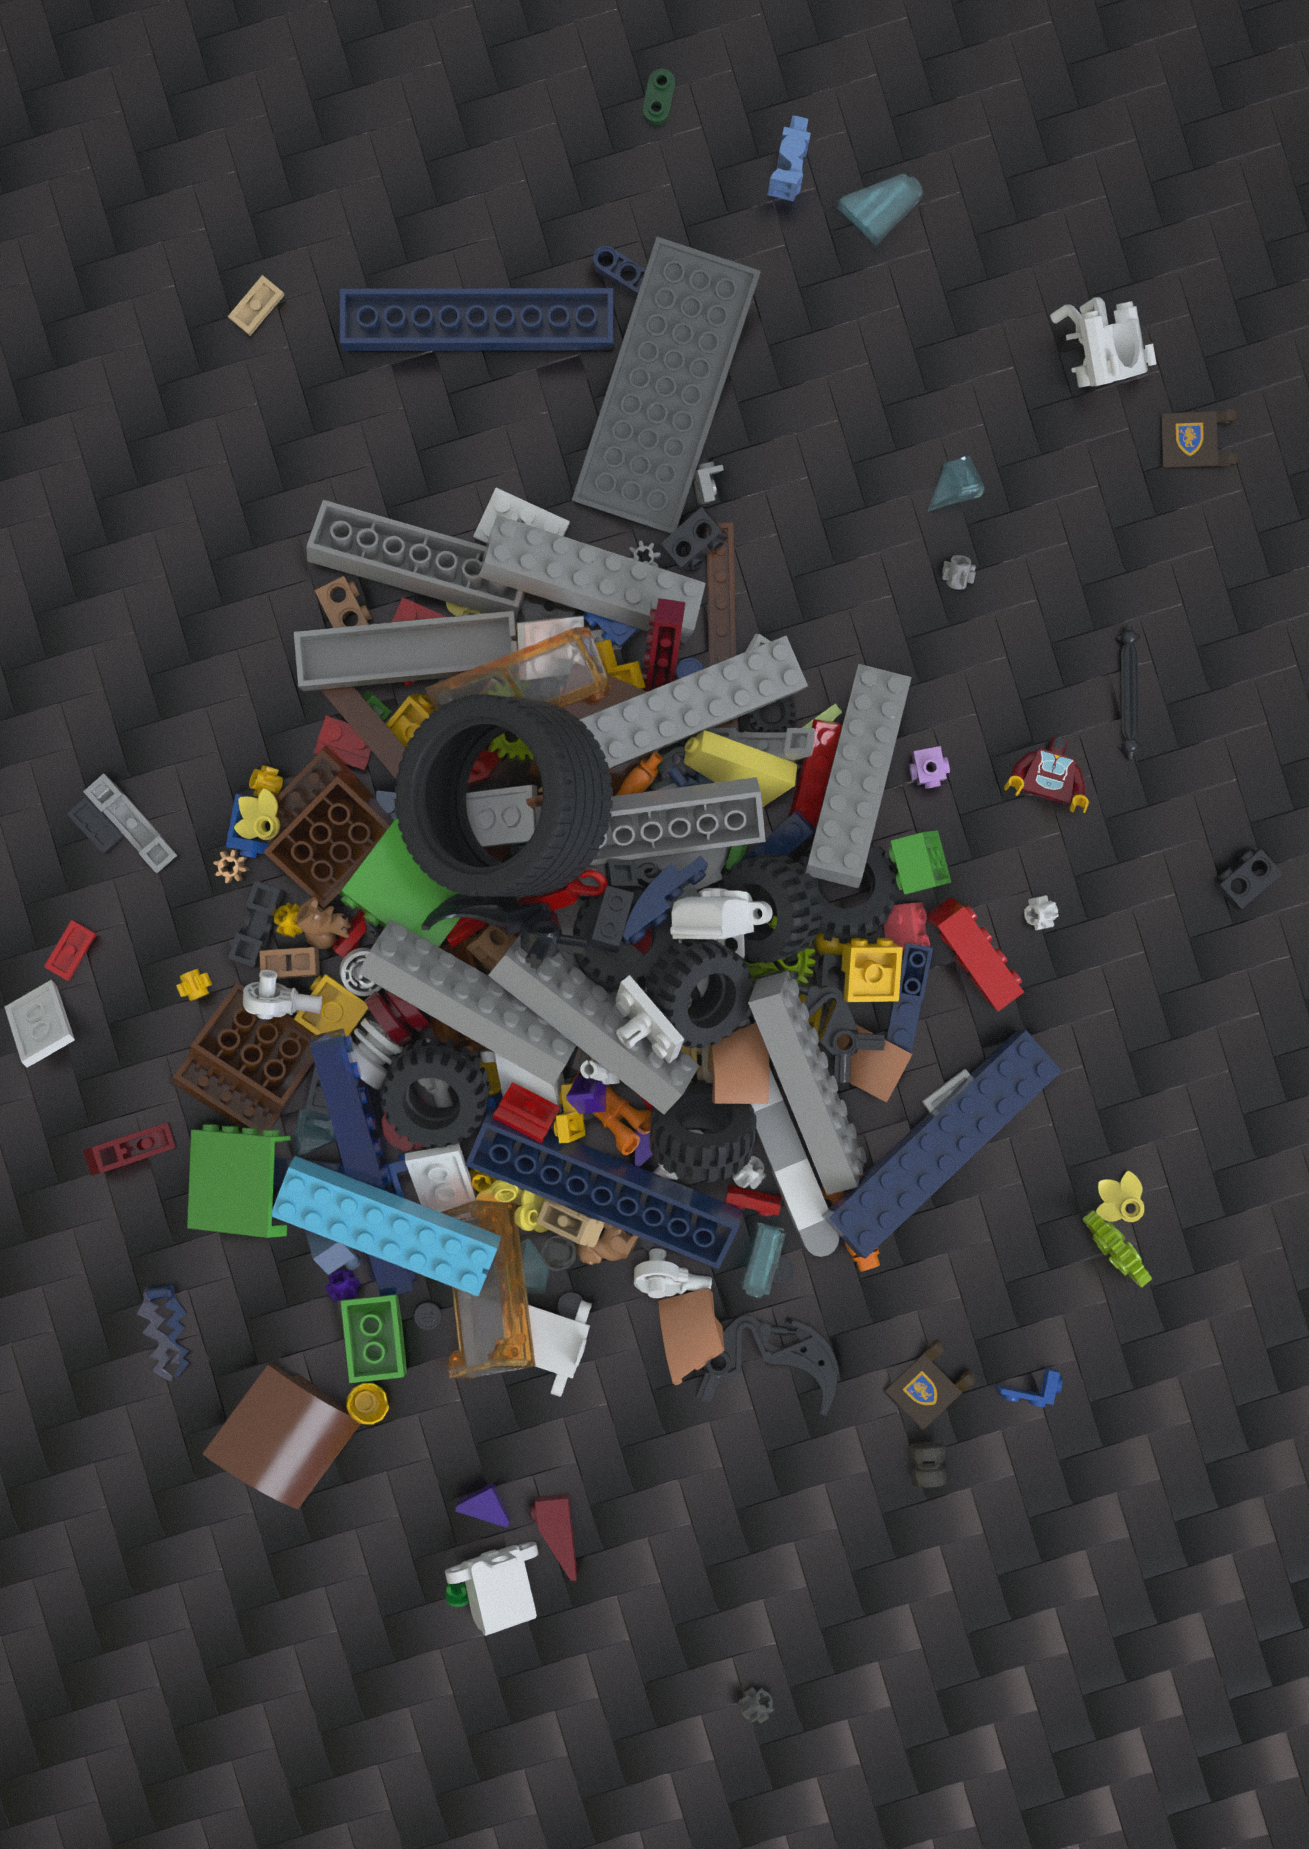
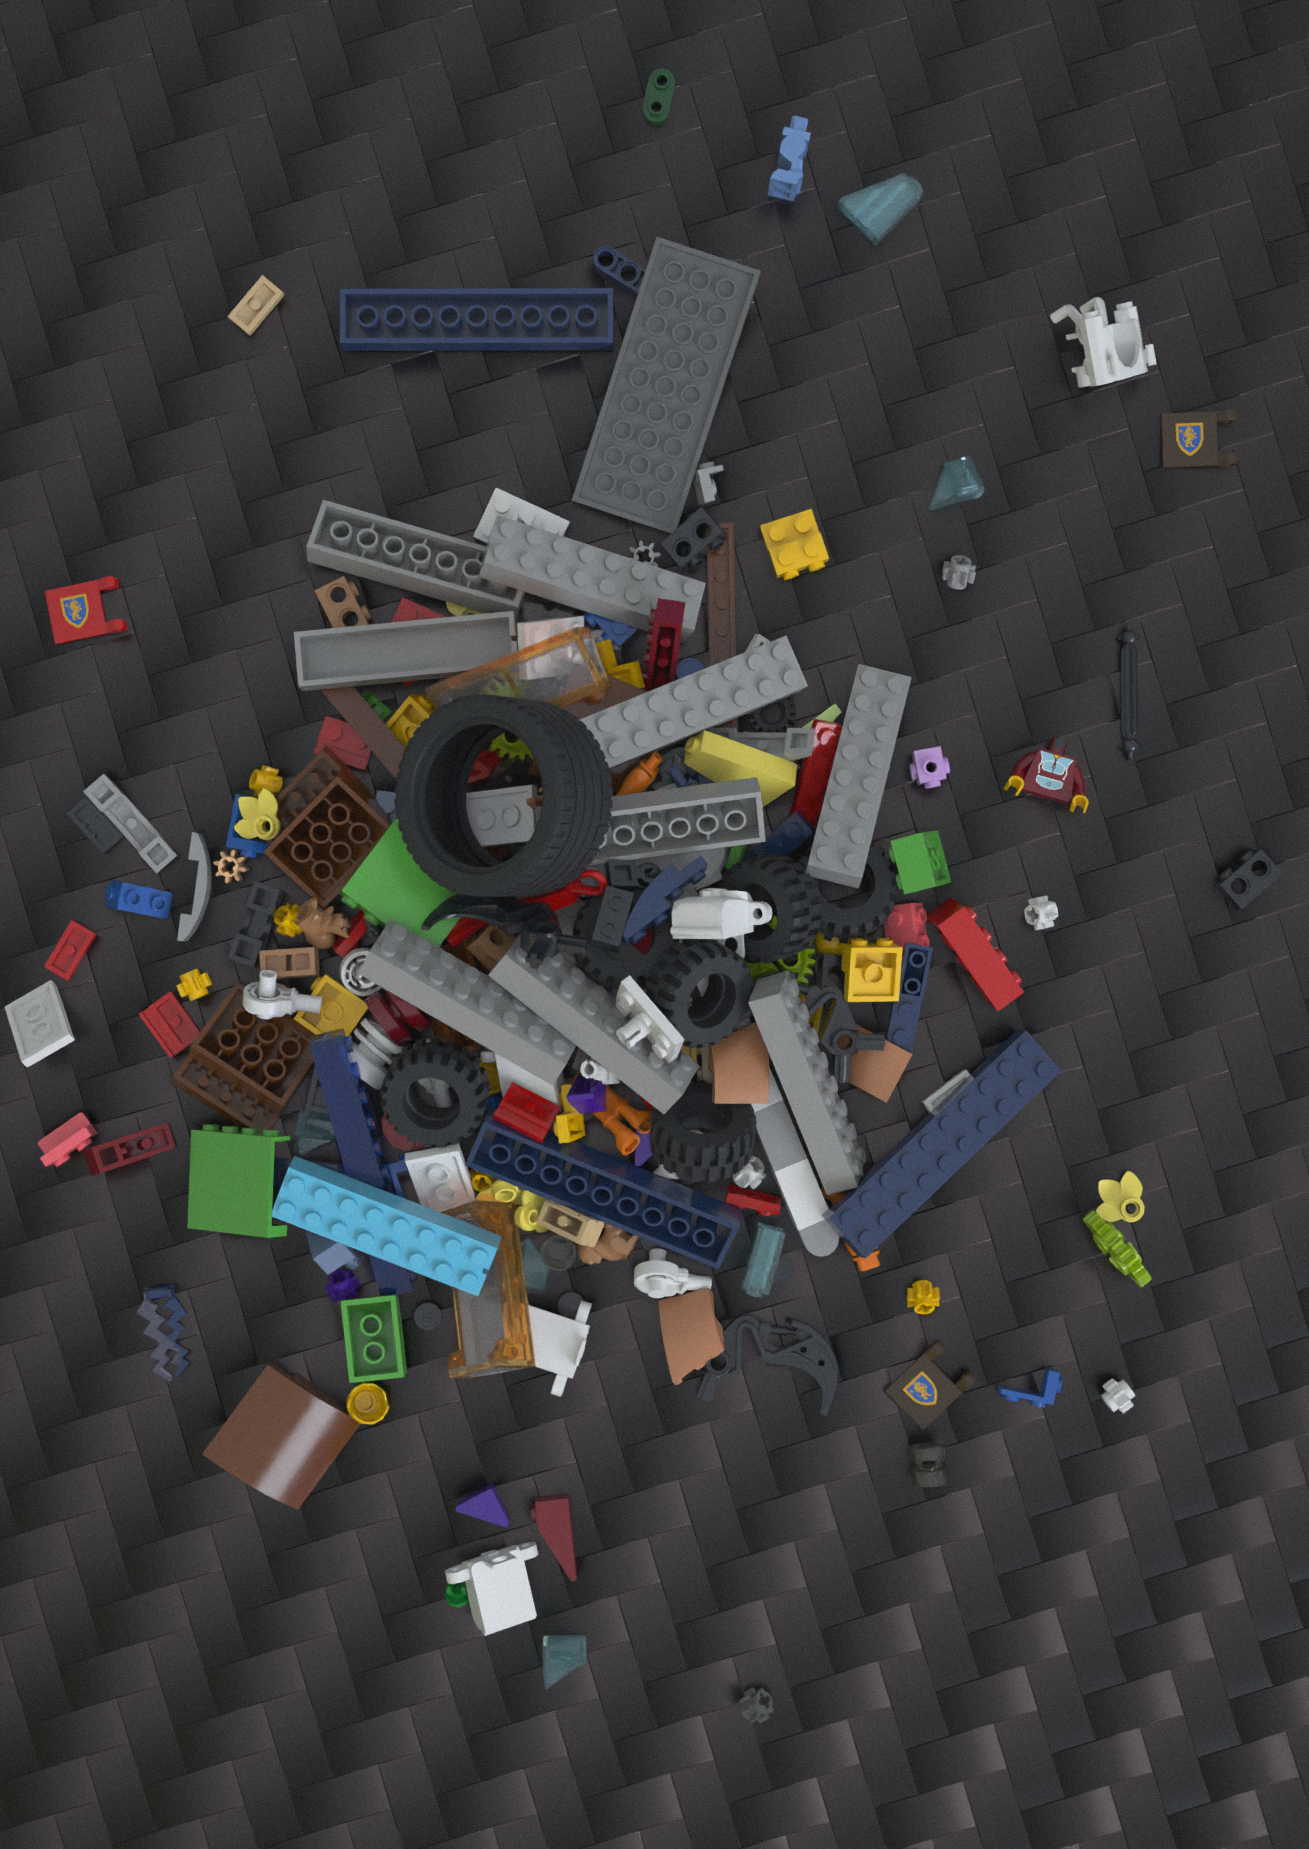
(66, 1138): none -> coral bracket
(79, 611): none -> red flag
(138, 899): none -> blue bracket
(170, 1024): none -> red plate
(197, 852): none -> light grey slope
(561, 1656): none -> clear light blue slope
(794, 544): none -> yellow plate
(923, 1297): none -> yellow gear
(1118, 1395): none -> white gear

